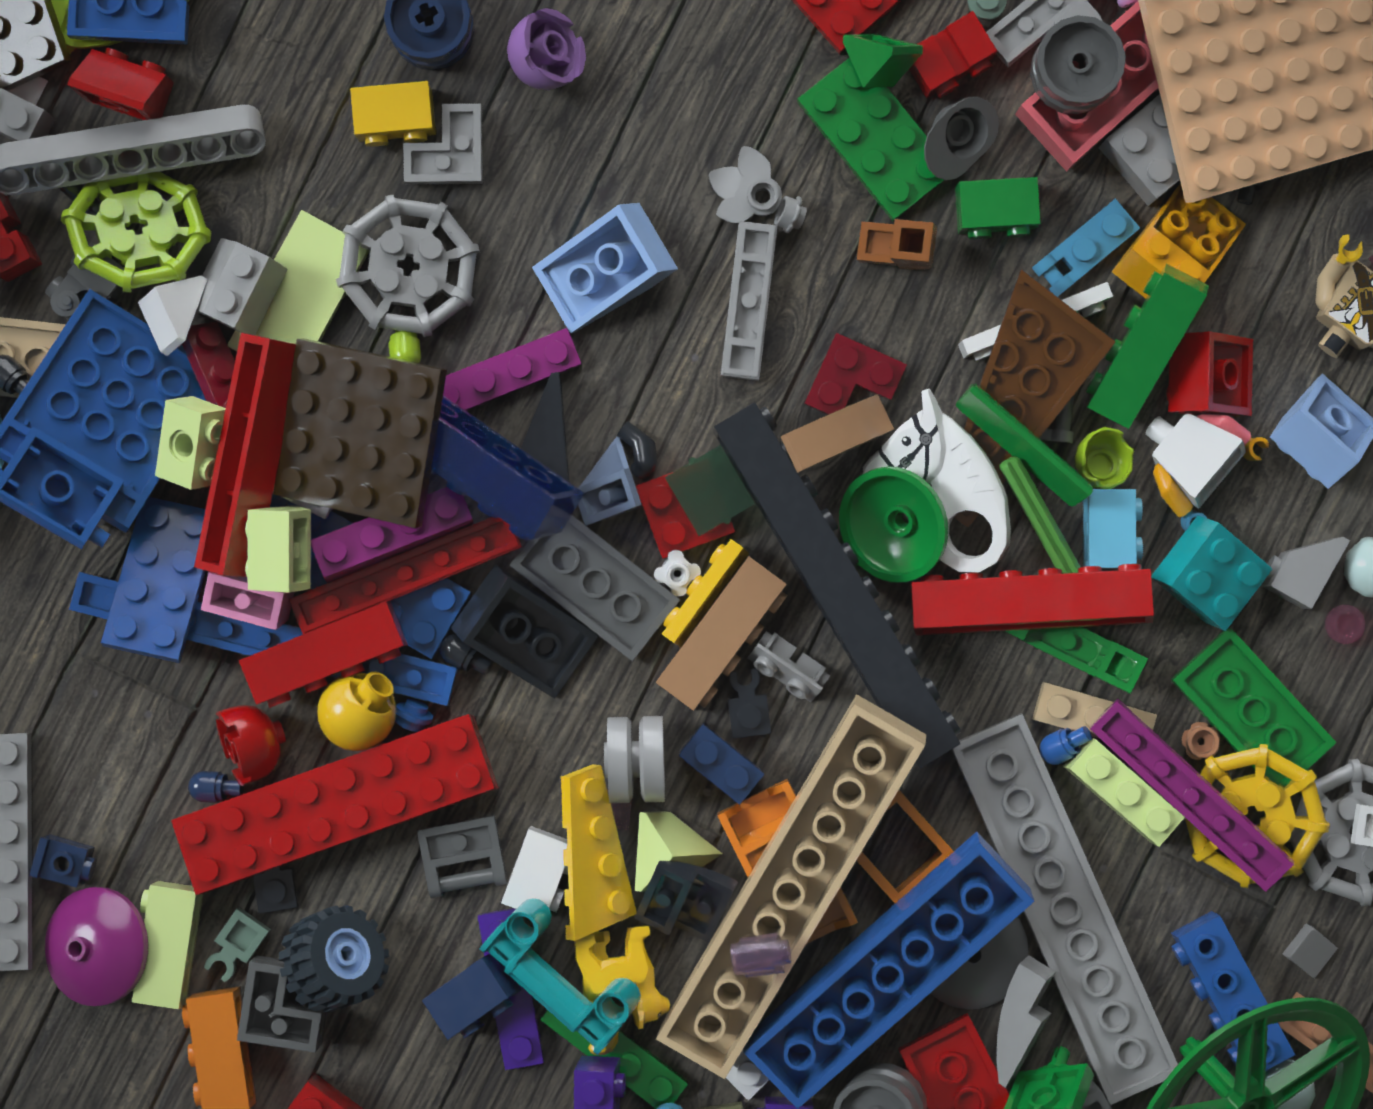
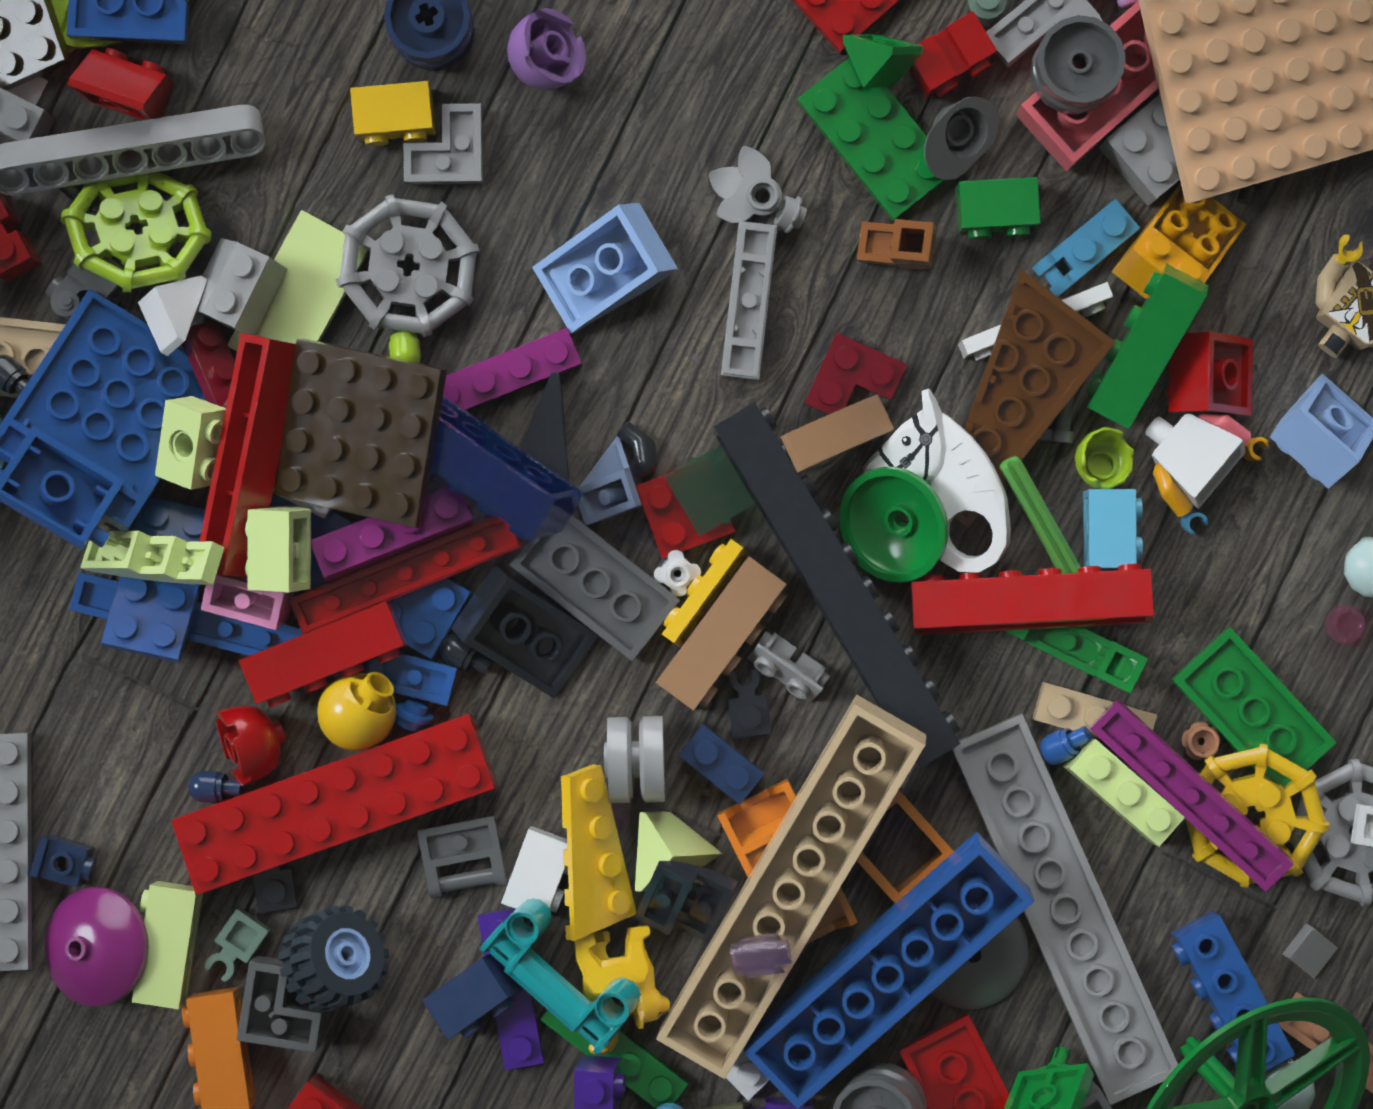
(154, 558): none -> yellowish green slope
(1021, 1017): light grey slope -> none
(1025, 445): green slope -> none
(1211, 572): teal brick -> none
(1304, 571): light grey slope -> none

